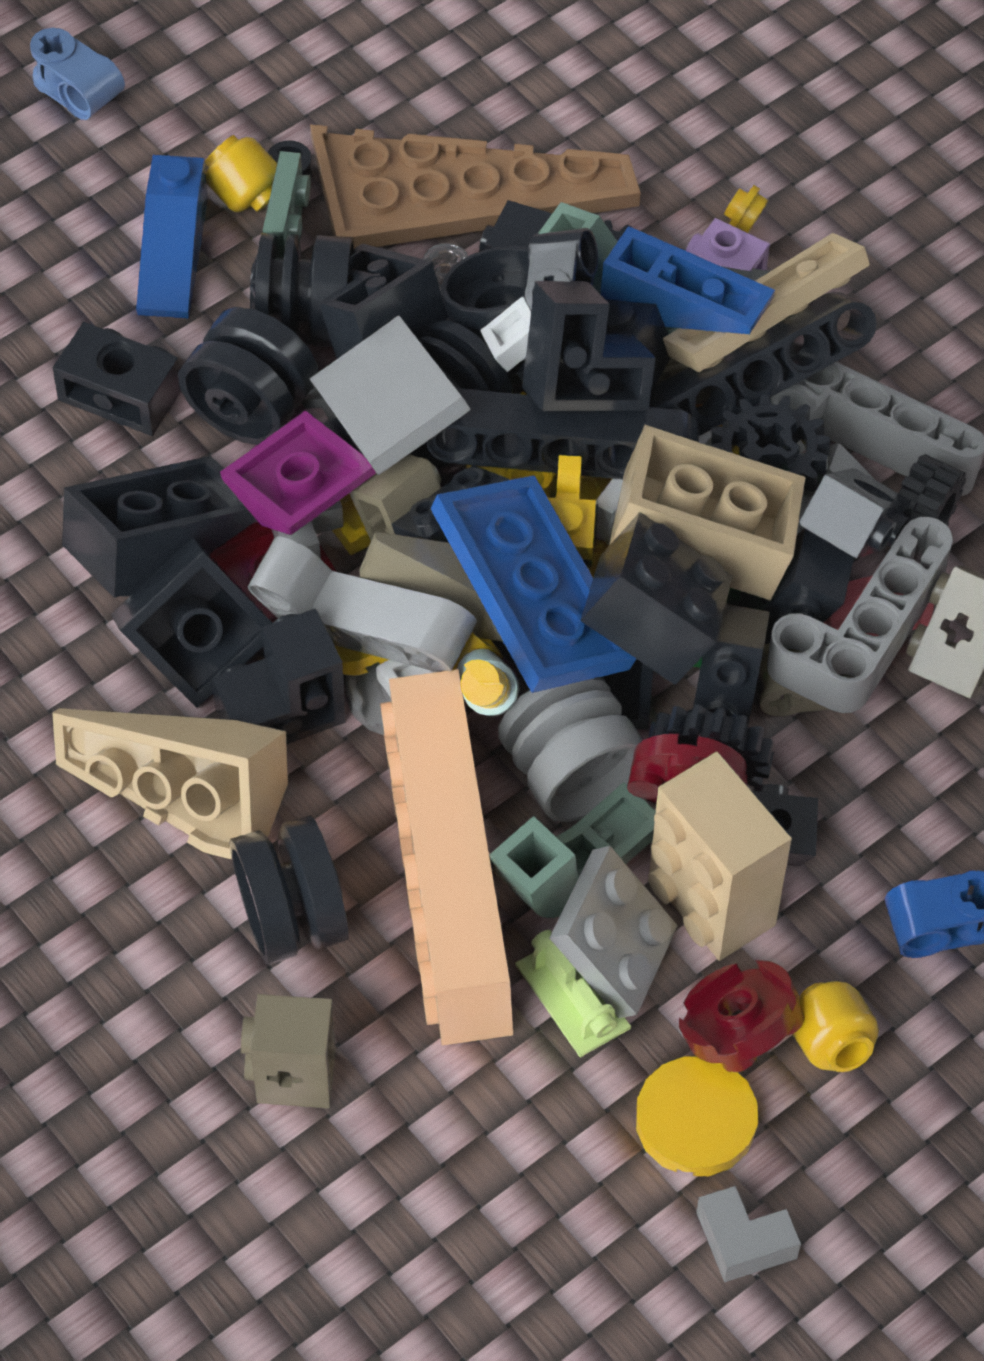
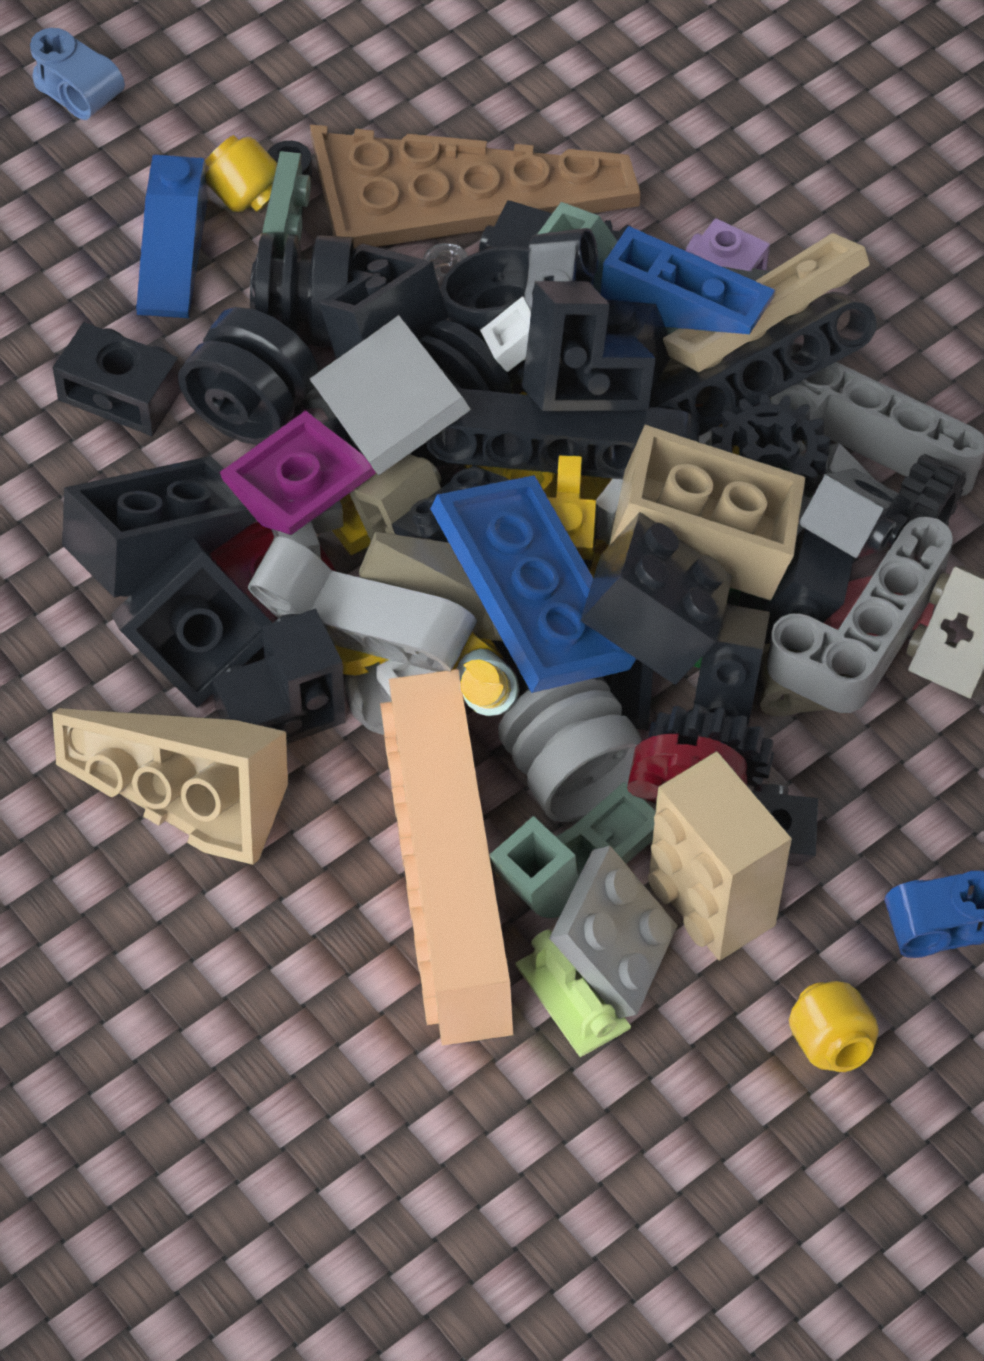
(290, 1050): dark tan brick -> none
(298, 887): black wheel -> none
(696, 1116): yellow tile -> none
(745, 208): yellow plate -> none
(745, 1244): light grey piece -> none
(768, 1014): dark red plate -> none

